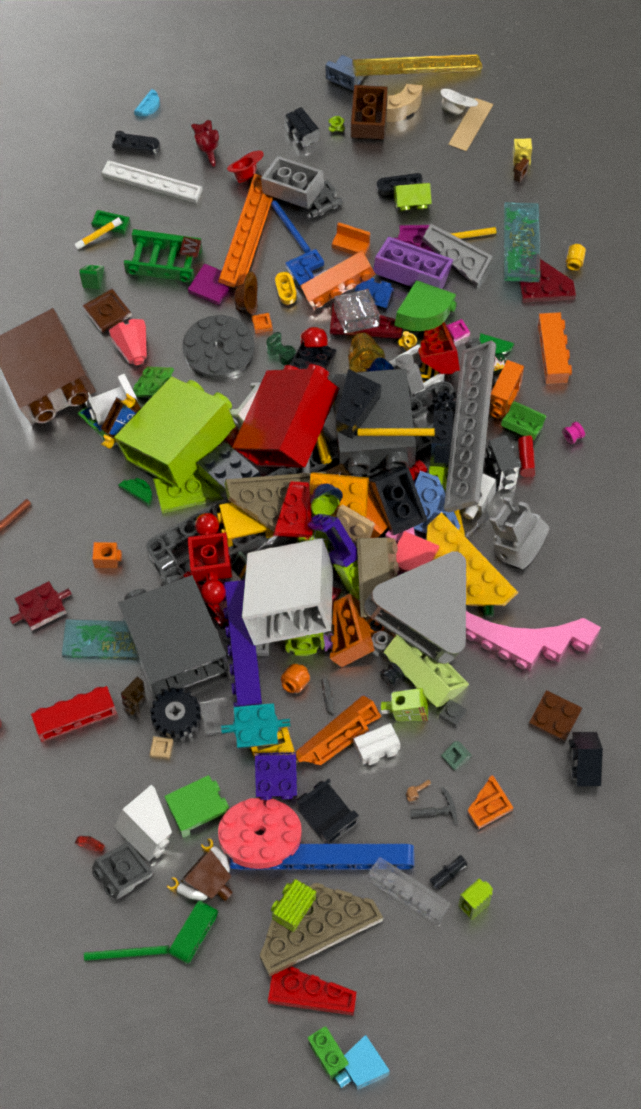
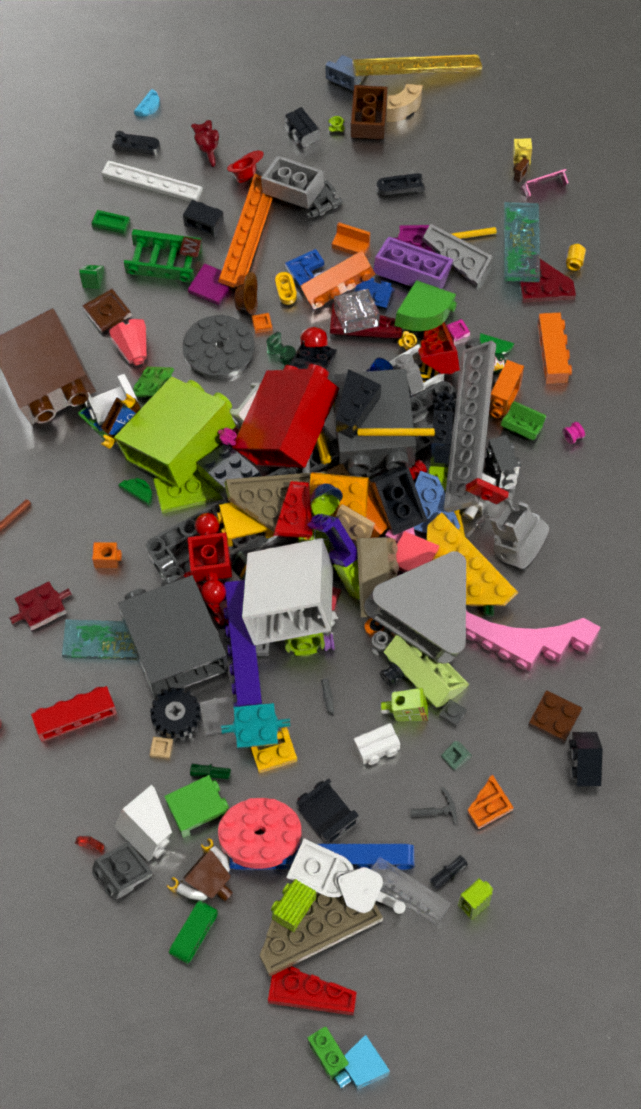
(98, 233): yellow bar -> none
(130, 952): green piece -> none
(133, 696): dark brown bracket -> none
(203, 218): none -> black brick
(214, 772): none -> dark green axle
(227, 436): none -> dark pink plate
(275, 775): dark purple brick -> none
(290, 227): blue bar -> none
(295, 678): orange head -> none
(320, 869): none -> white plate
(339, 732): orange wedge -> none
(351, 632): orange wedge -> none
(363, 352): clear yellow cone -> none
(412, 196): lime brick -> none
(412, 792): medium nougat hand -> none
(455, 102): white piece -> none
(470, 125): tan sticker -> none
(487, 491): none -> red plate
(526, 456): red brick -> none
(559, 173): none -> bright pink piece

